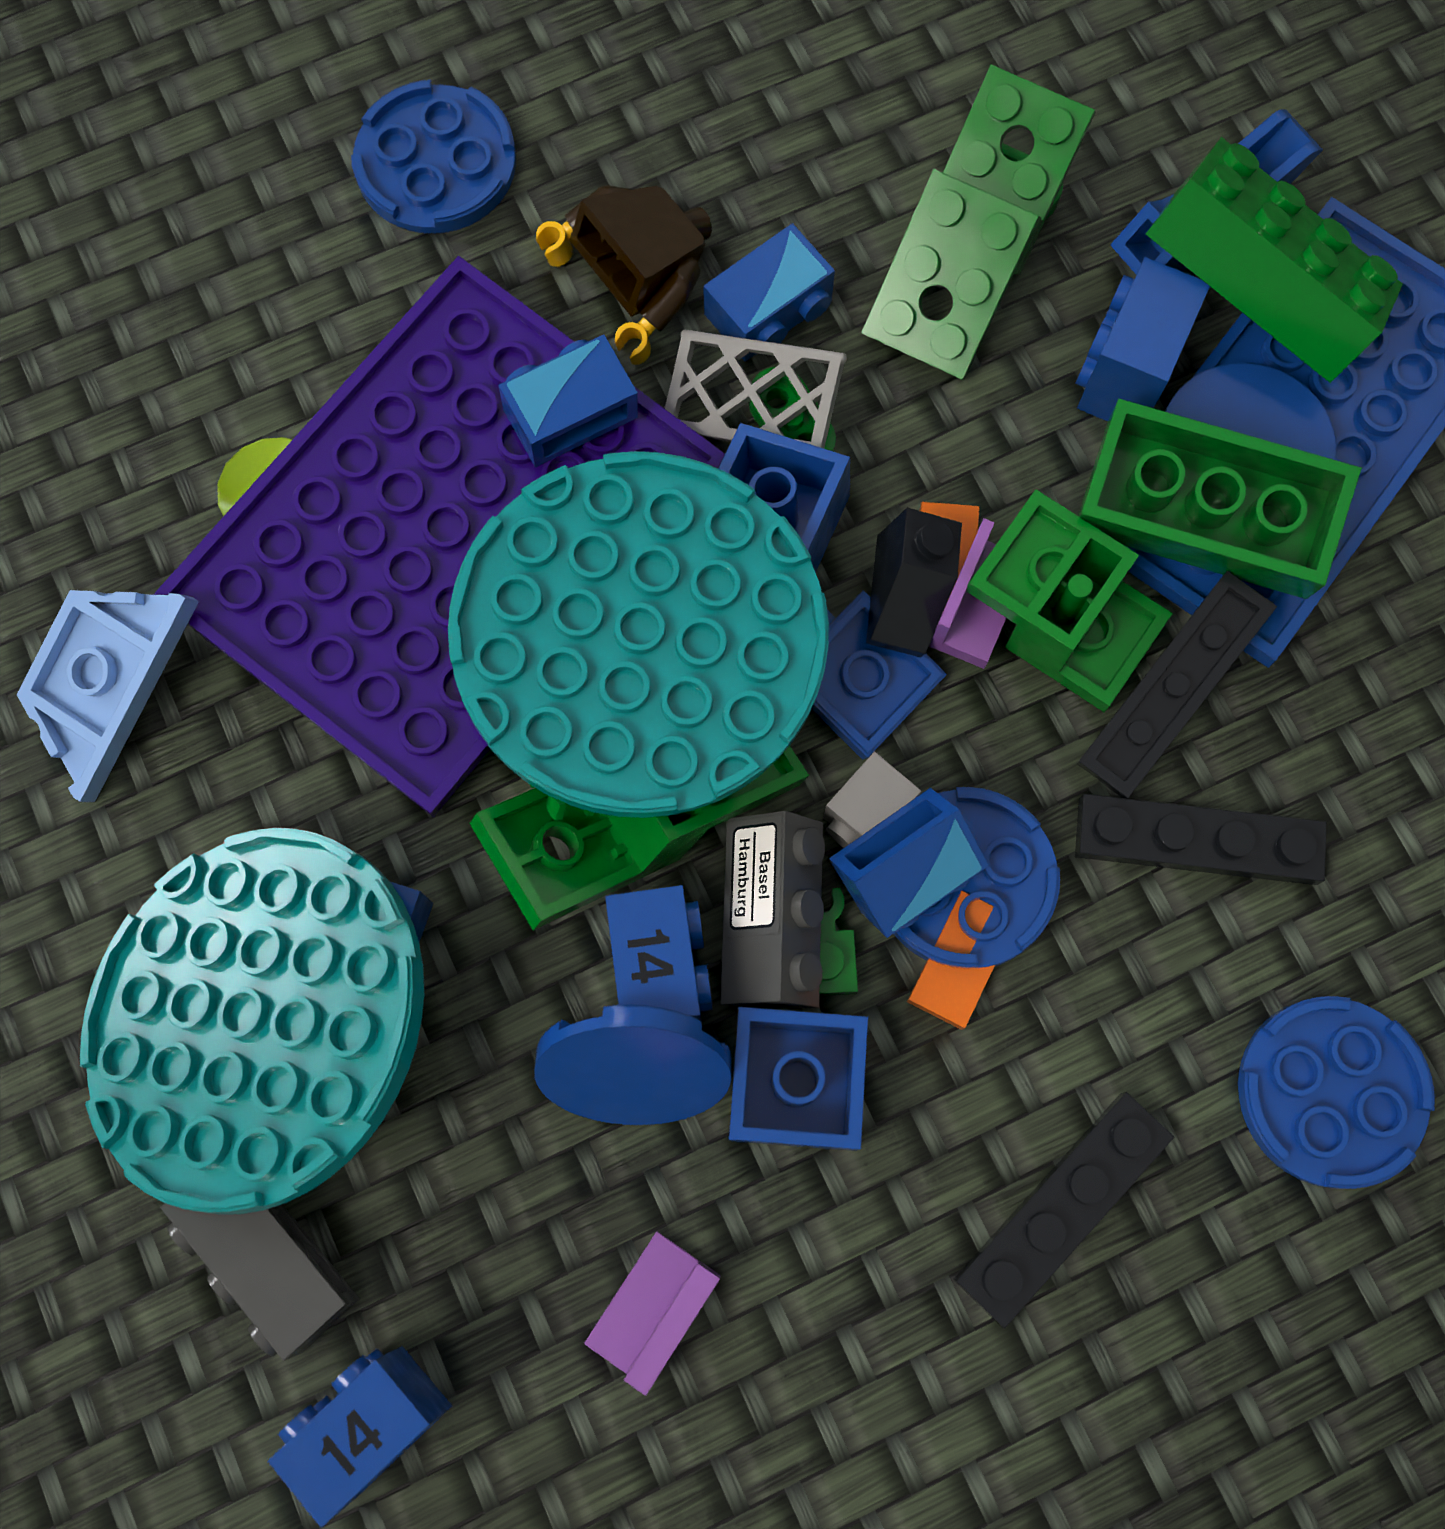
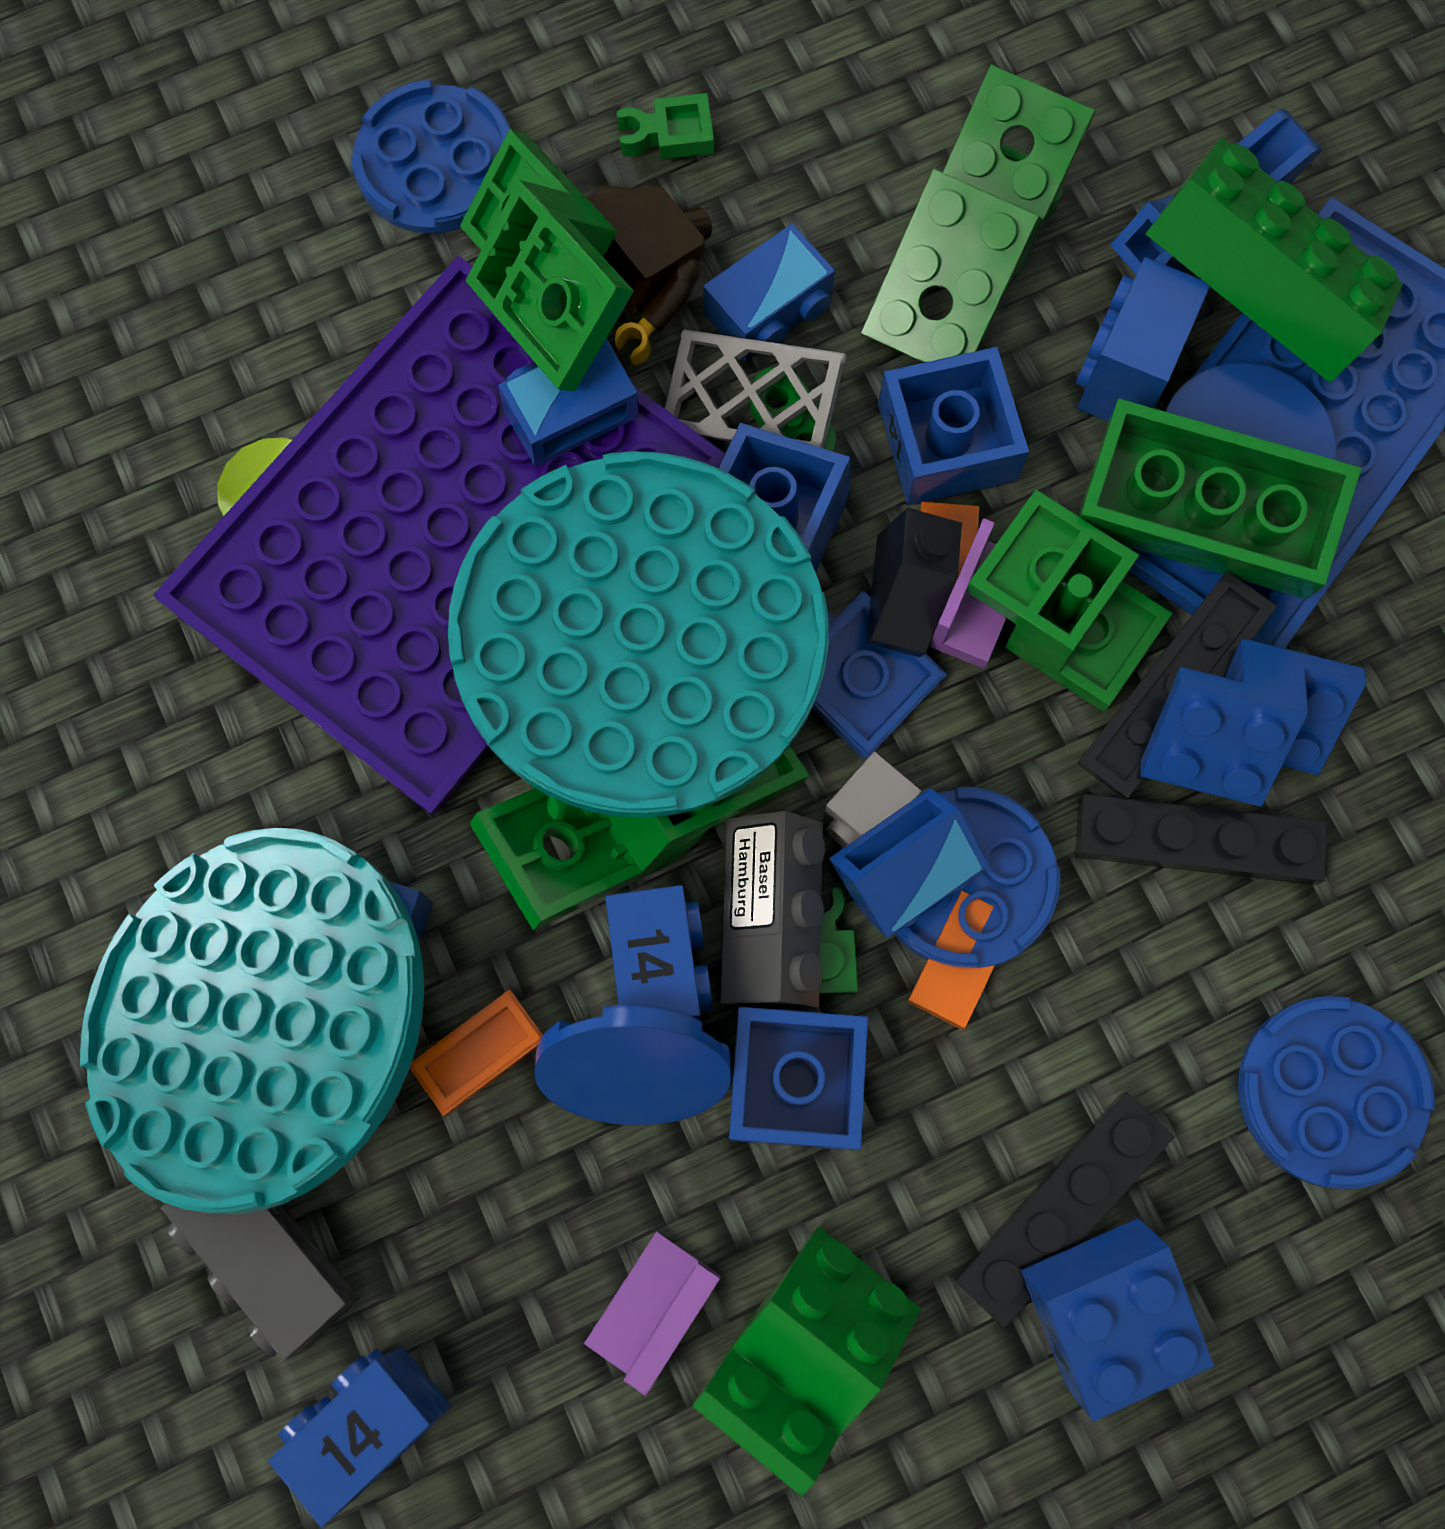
(99, 676): light blue wing -> none
(477, 1053): none -> orange tile
(544, 261): none -> green bracket
(677, 126): none -> green plate
(808, 1360): none -> green bracket
(952, 426): none -> blue brick
(1117, 1318): none -> blue brick
(1241, 728): none -> blue bracket

